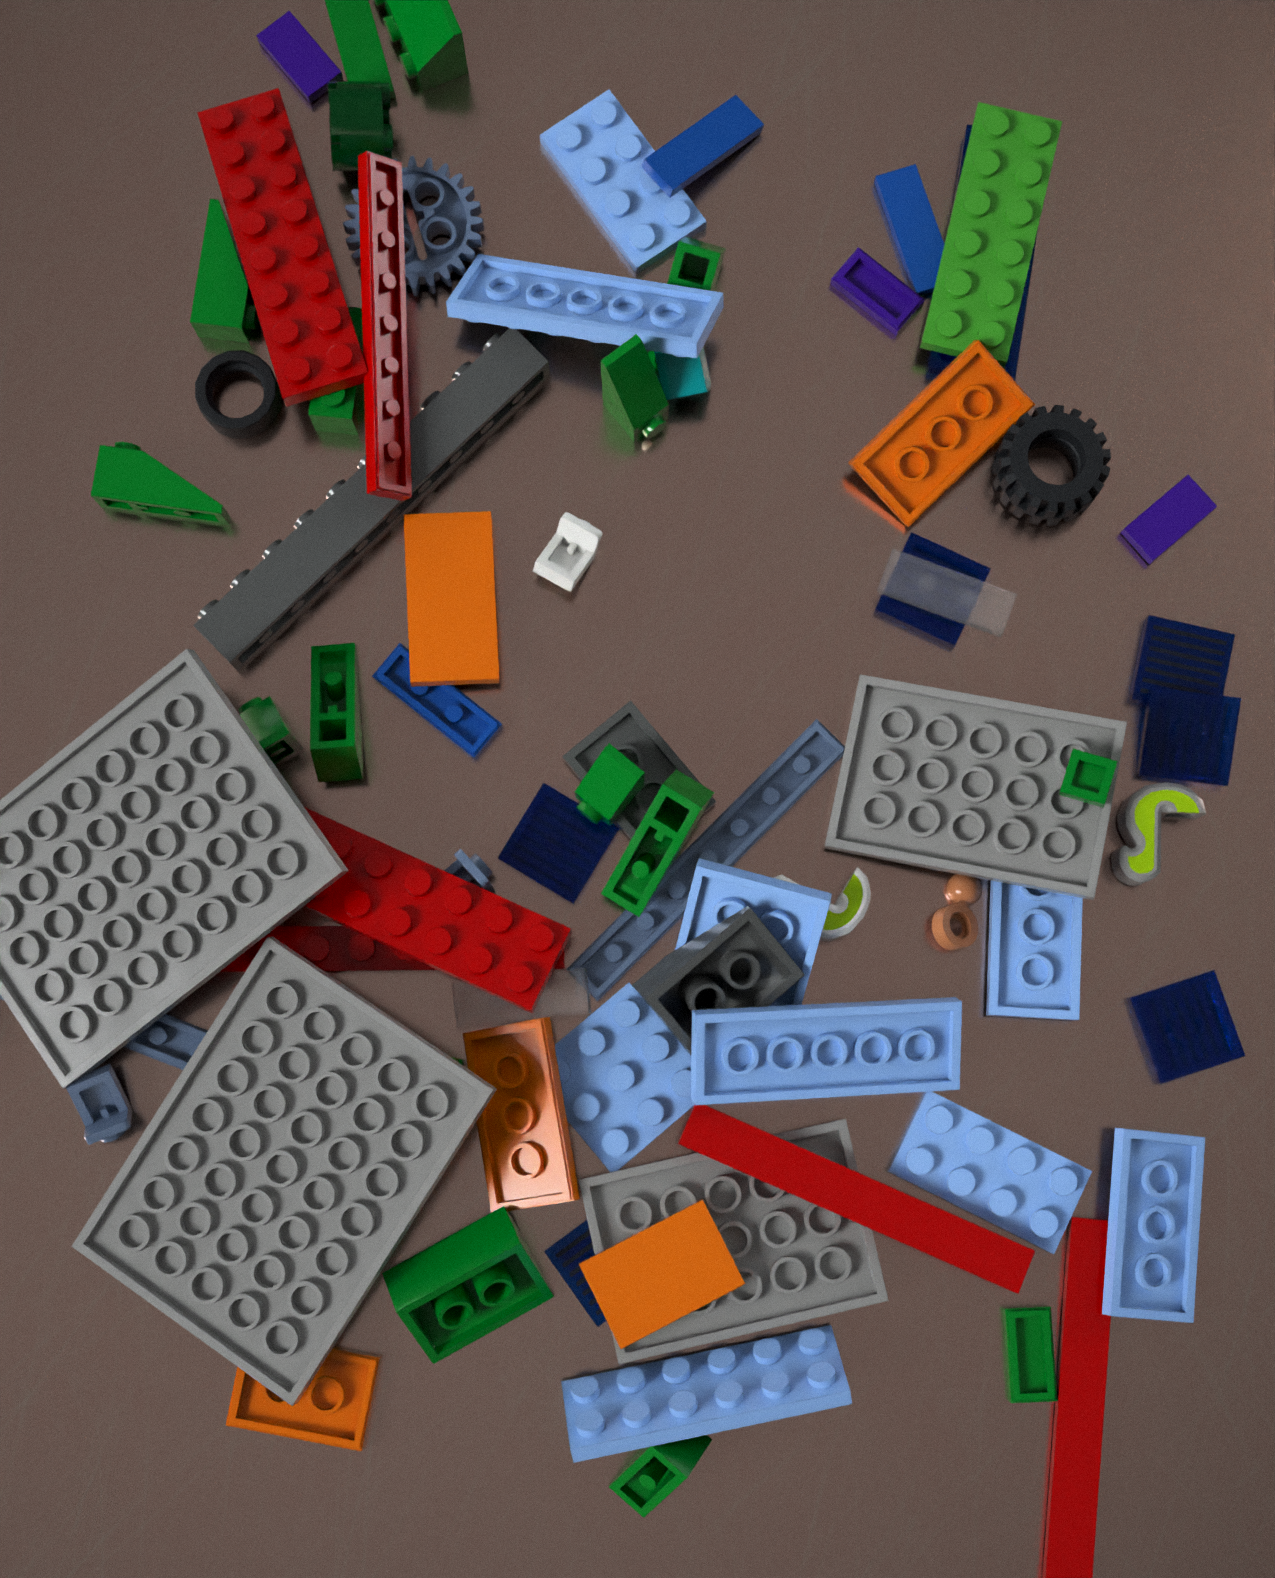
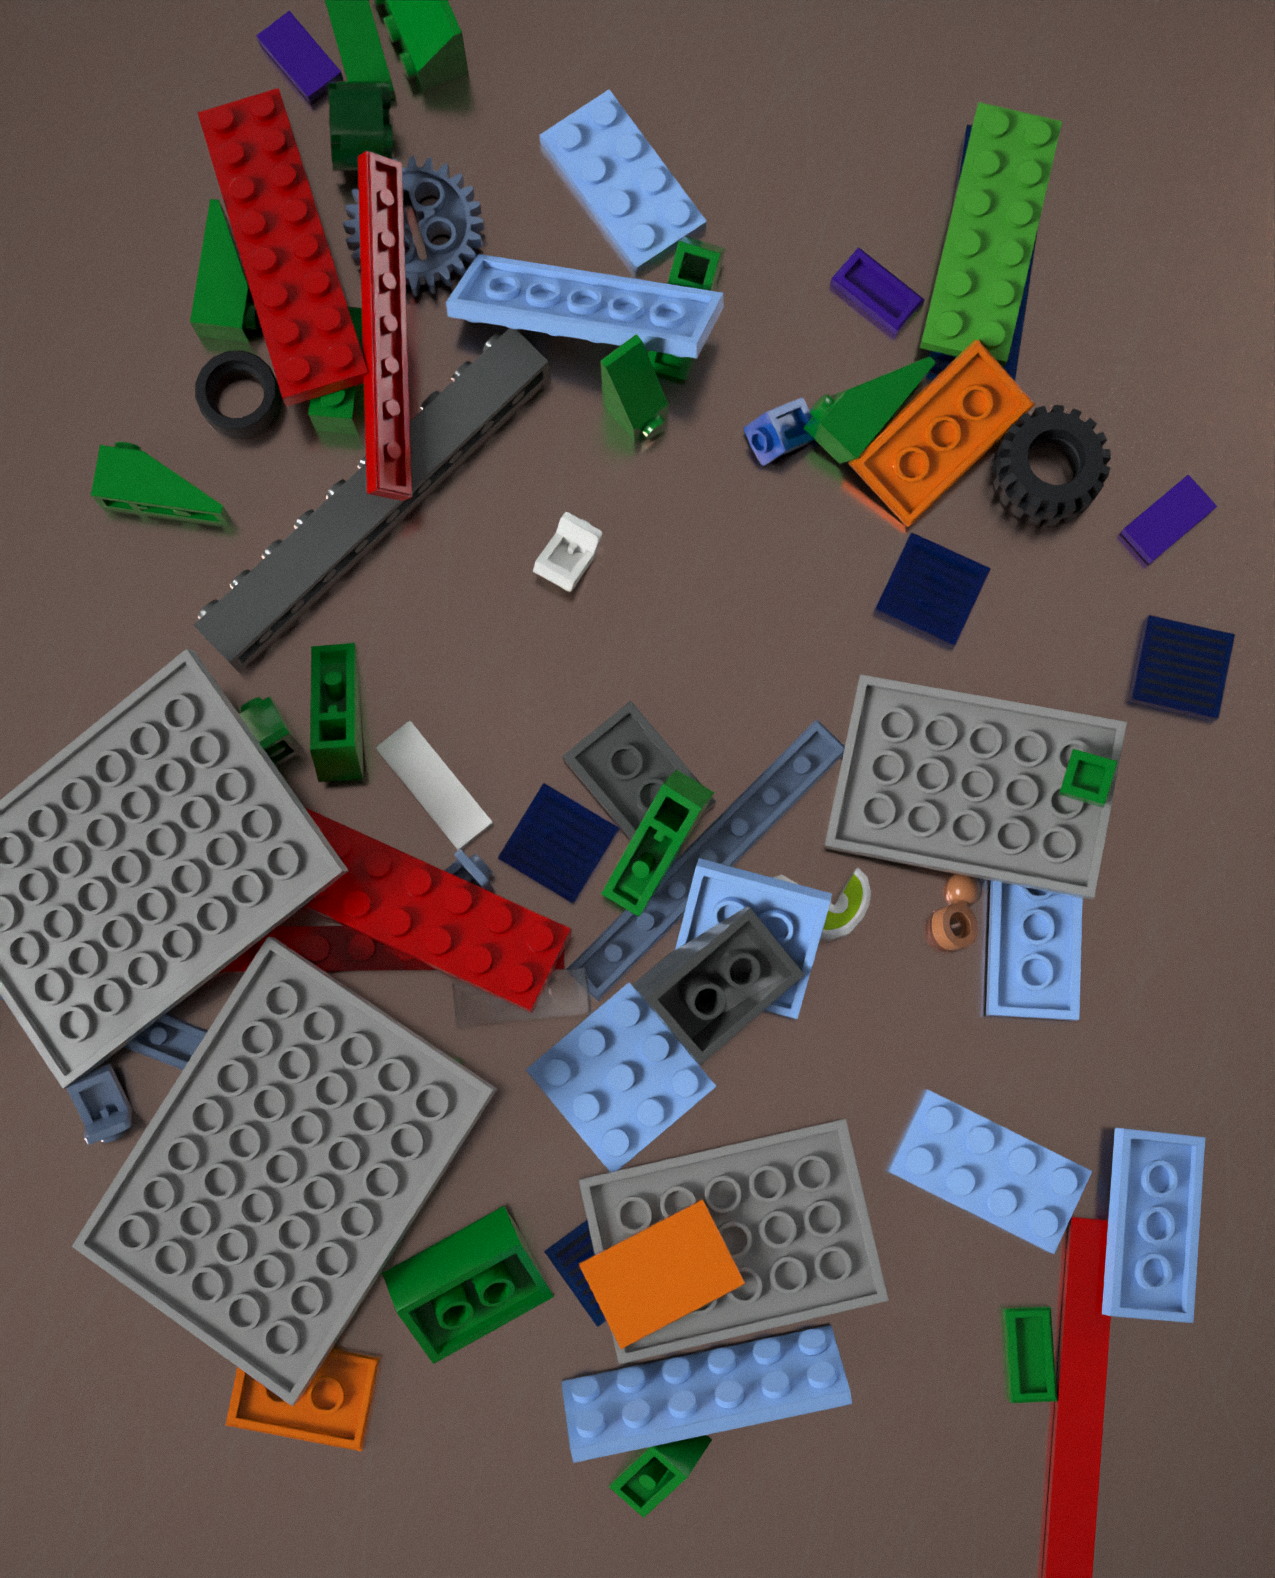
(434, 785): none -> white tile
(440, 706): blue tile -> none
(451, 599): orange tile -> none
(525, 1122): orange tile -> none
(609, 786): green slope -> none
(683, 374): teal brick -> none
(702, 146): blue tile -> none
(779, 431): none -> blue bracket
(825, 1050): light blue plate -> none
(853, 417): none -> green slope
(856, 1197): red tile -> none
(911, 225): blue tile -> none
(946, 592): clear tile -> none
(1141, 828): light grey animal -> none
(1185, 1027): clear blue tile -> none
(1188, 736): clear blue tile -> none

